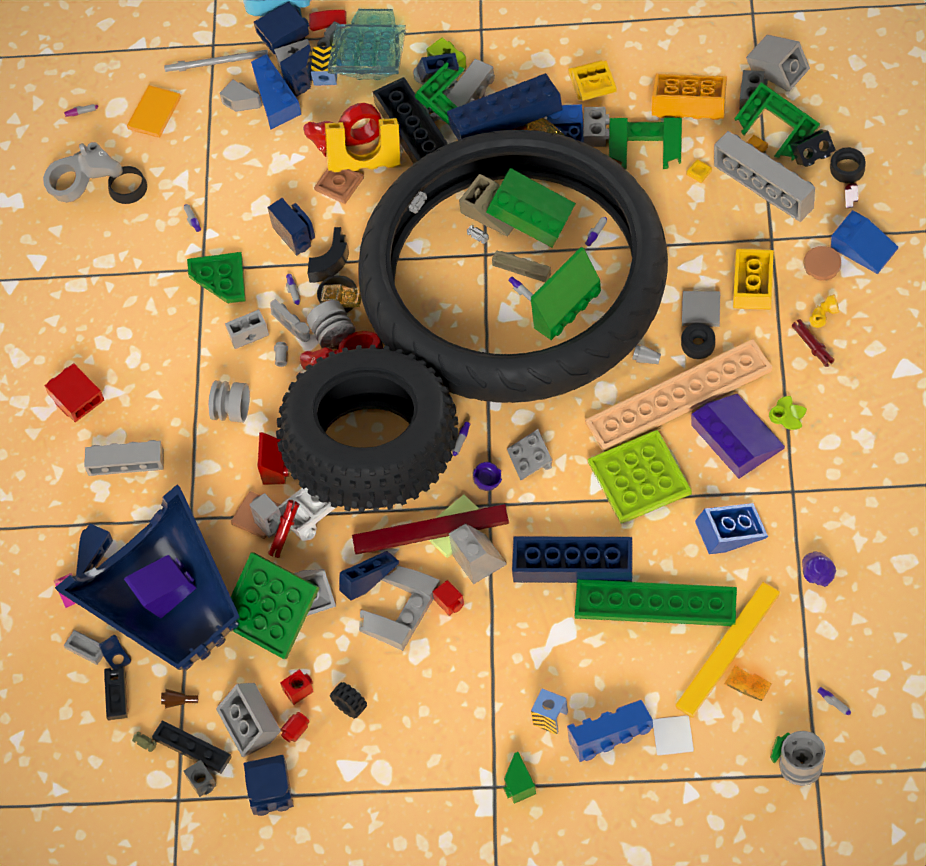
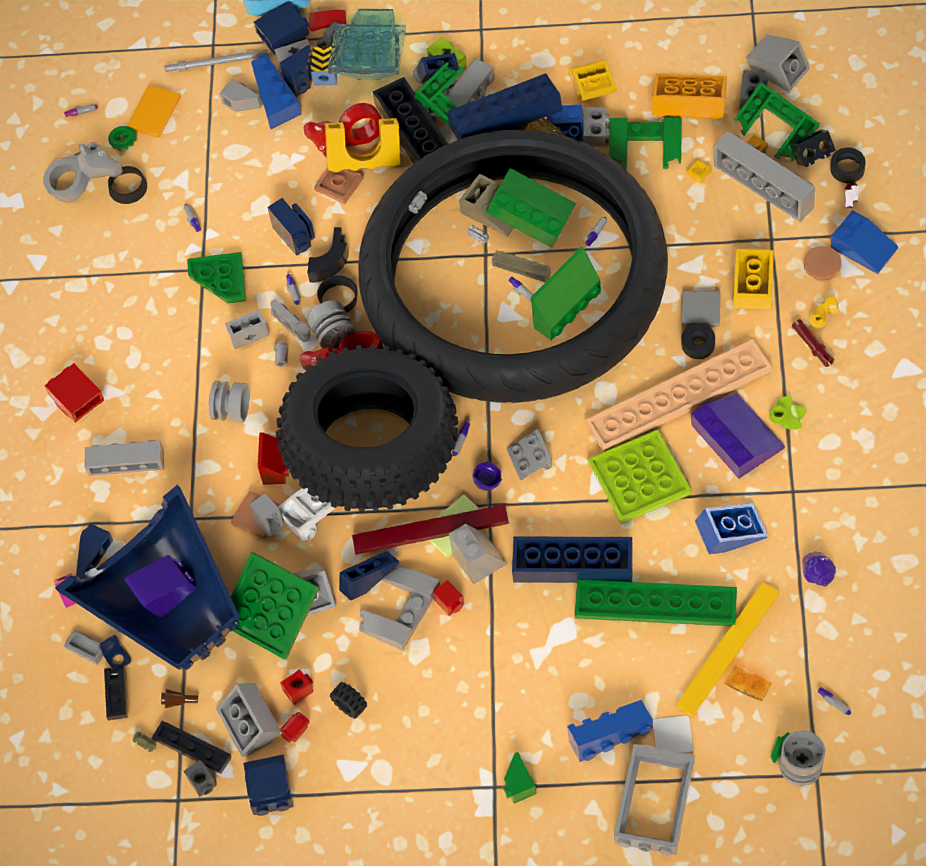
(126, 132): none -> green gear
(287, 520): red pin -> none
(347, 297): clear yellow slope -> none
(545, 718): medium blue piece -> none
(645, 355): light grey cone -> none
(659, 757): none -> light grey door

